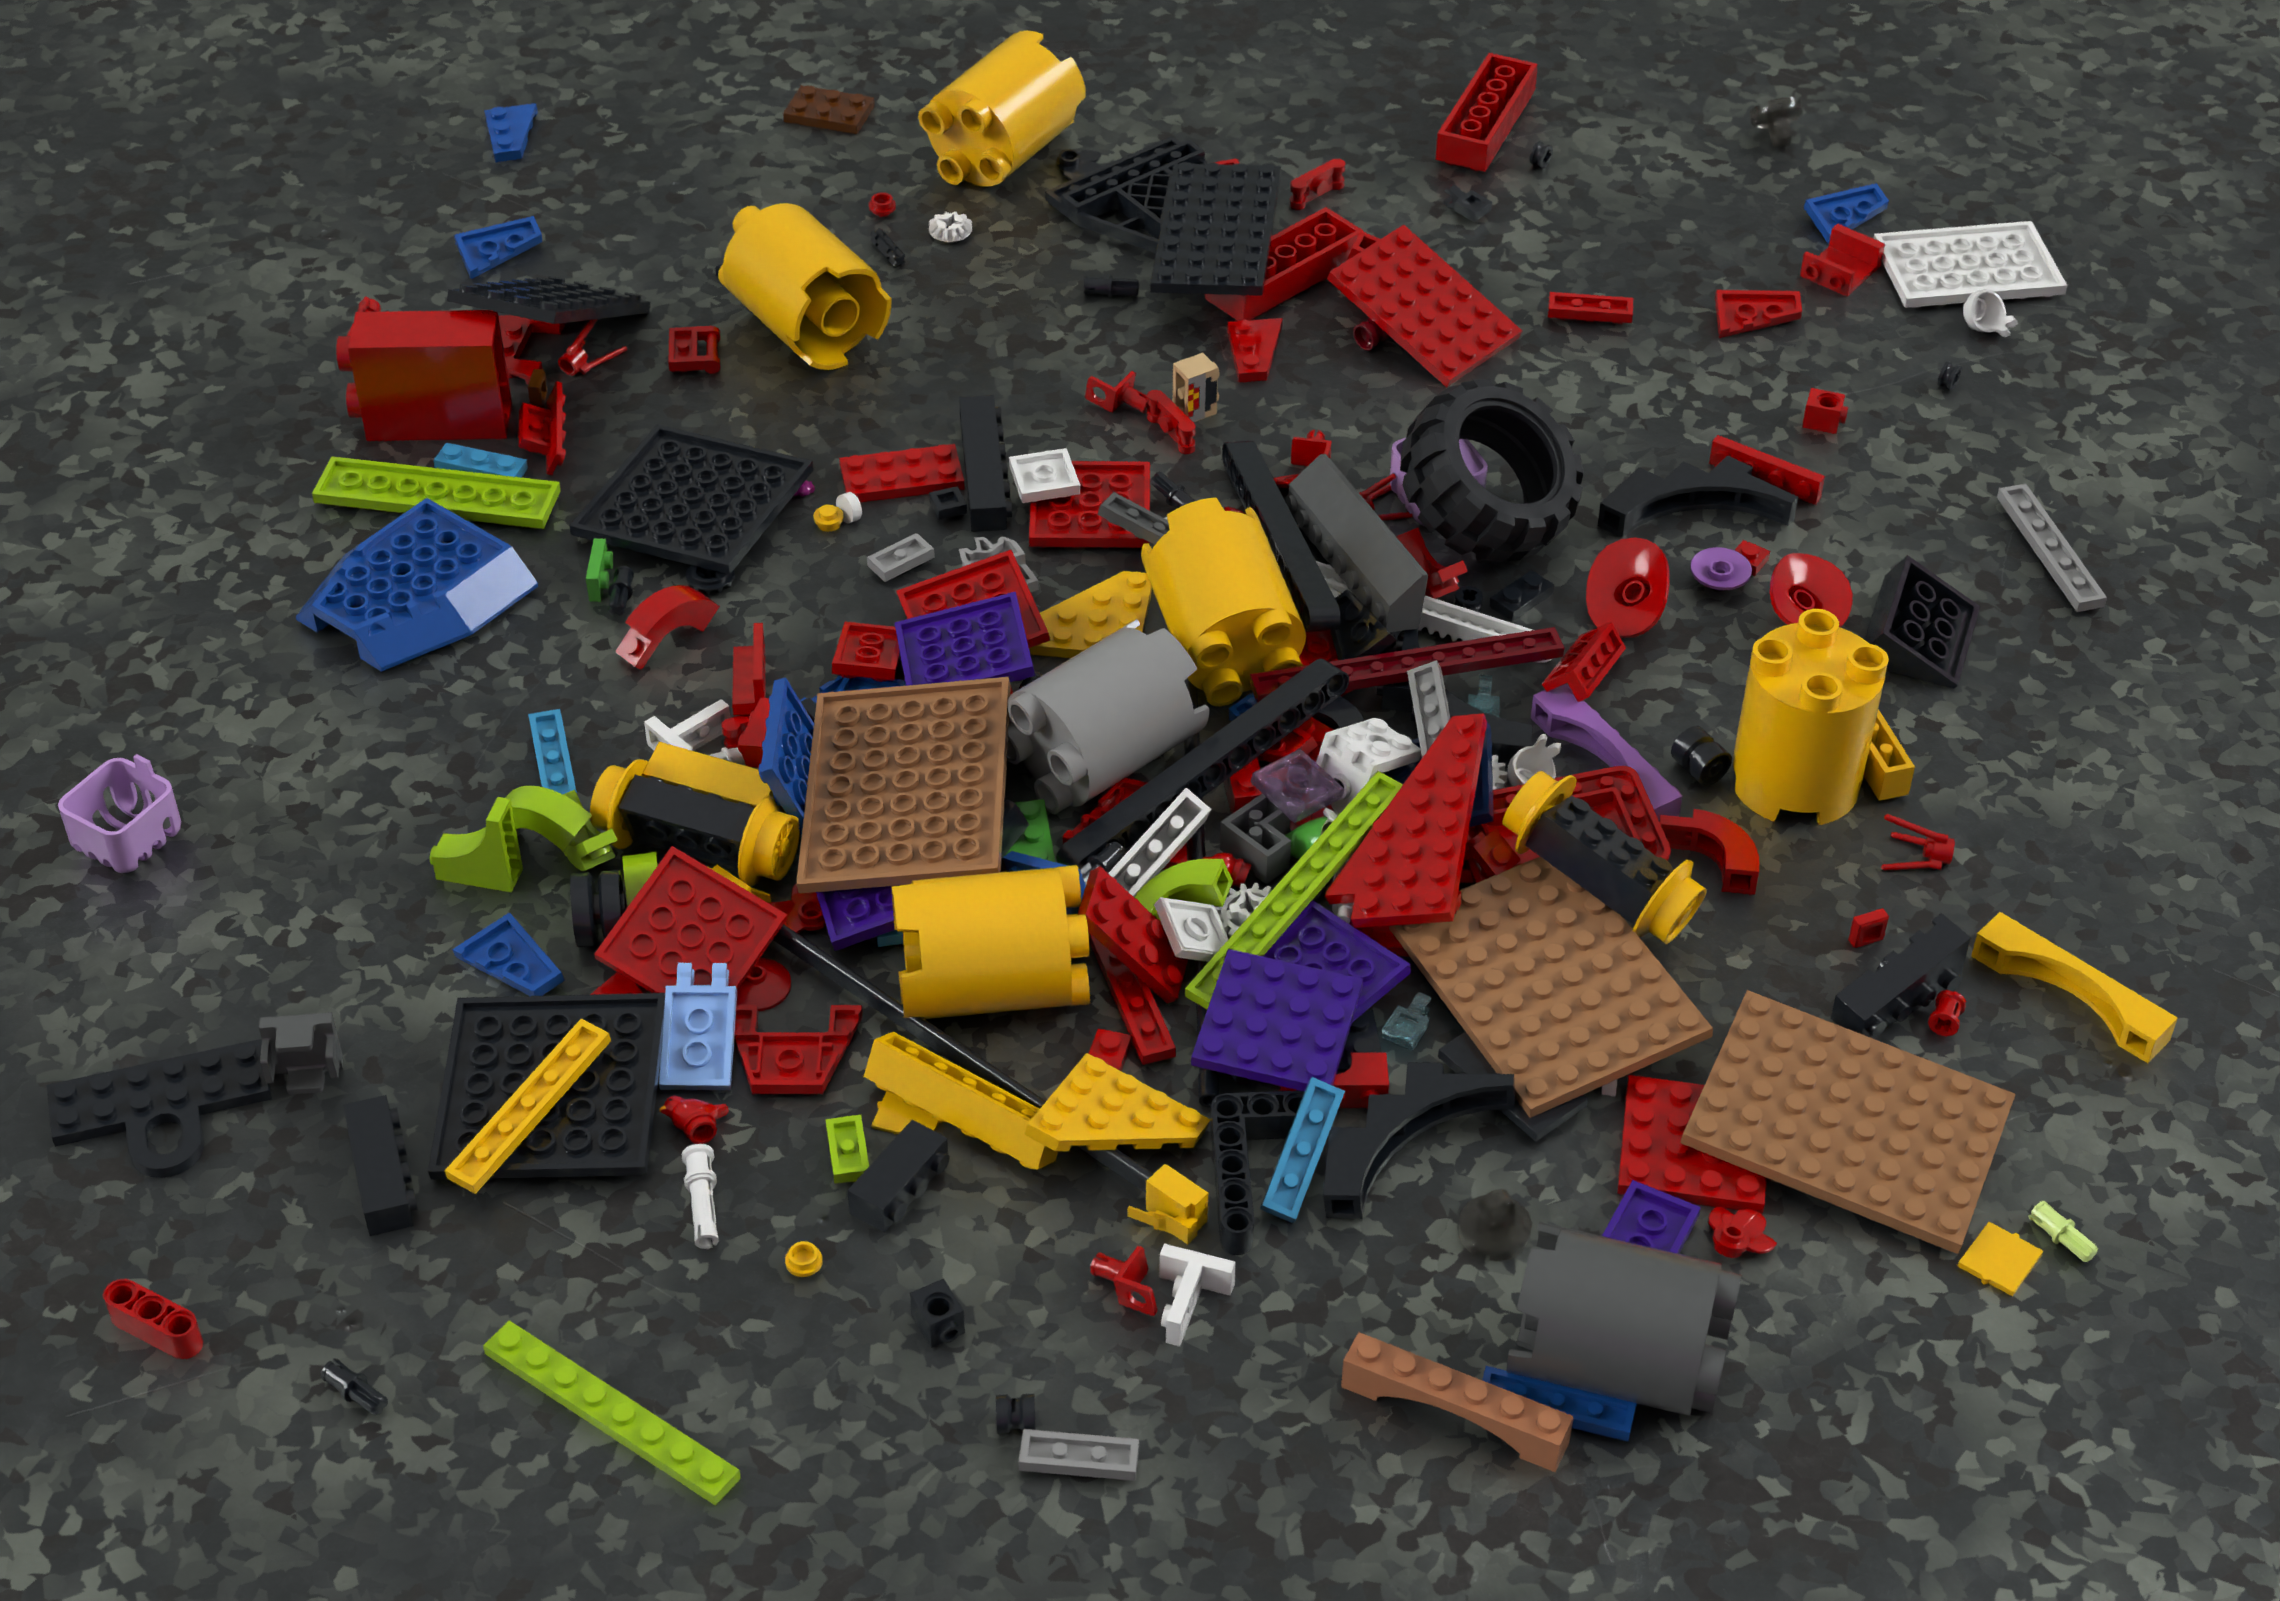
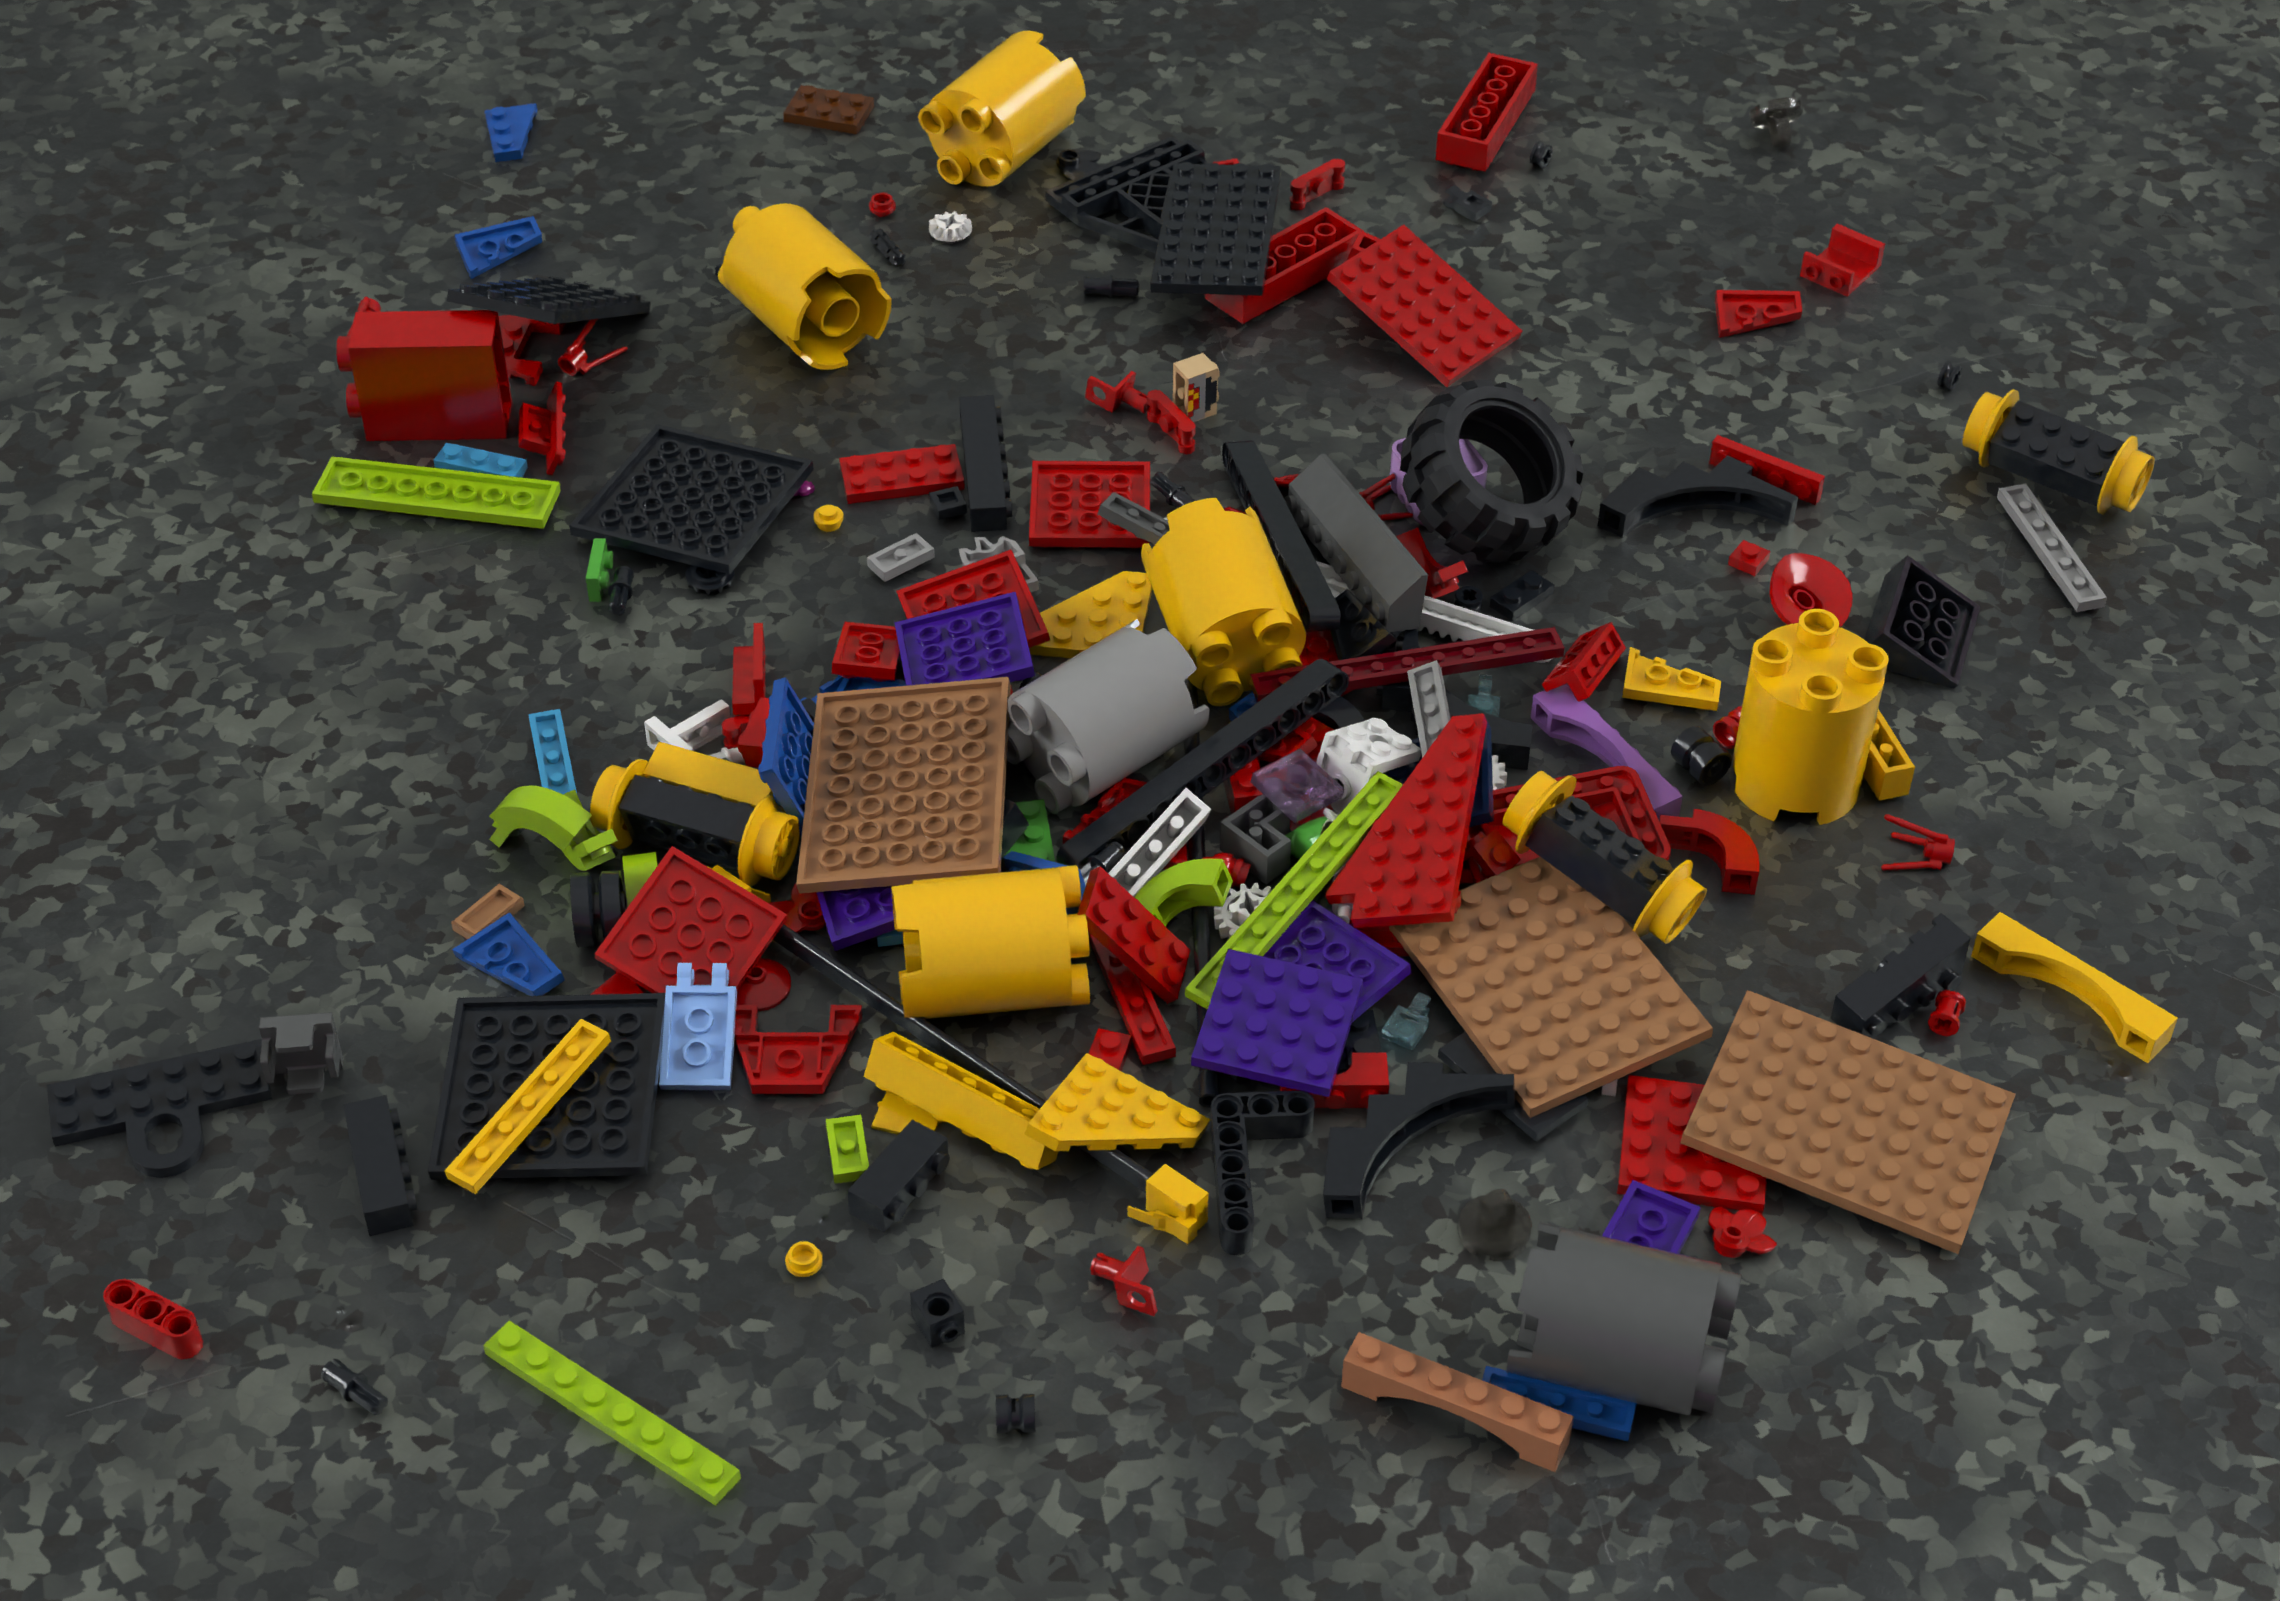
(132, 841): lavender piece -> none
(437, 599): blue wedge -> none
(484, 857): lime arch -> none
(487, 910): none -> medium nougat tile
(537, 388): reddish brown tile -> none
(659, 616): red arch -> none
(684, 349): red plate -> none
(694, 1117): red animal -> none
(700, 1183): white pin -> none
(850, 506): white tile -> none
(1044, 475): white plate -> none
(1079, 1454): light grey plate -> none
(1191, 928): white tile -> none
(1191, 1274): white bracket -> none
(1253, 347): red wing -> none
(1302, 1150): dark azure plate -> none
(1307, 449): red bracket -> none
(1369, 334): dark red wheel -> none
(1532, 760): white piece -> none
(1590, 307): red plate -> none
(1628, 586): red hat -> none
(1663, 684): none -> yellow wing
(1721, 568): medium lavender dish -> none
(1726, 728): none -> red wheel
(1824, 411): red brick -> none
(1846, 208): blue wing -> none
(1868, 928): red tile -> none
(1957, 261): white plate -> none
(1987, 313): white piece -> none
(2000, 1258): yellow piece -> none
(2058, 452): none -> black brick
(2063, 1231): yellowish green axle -> none

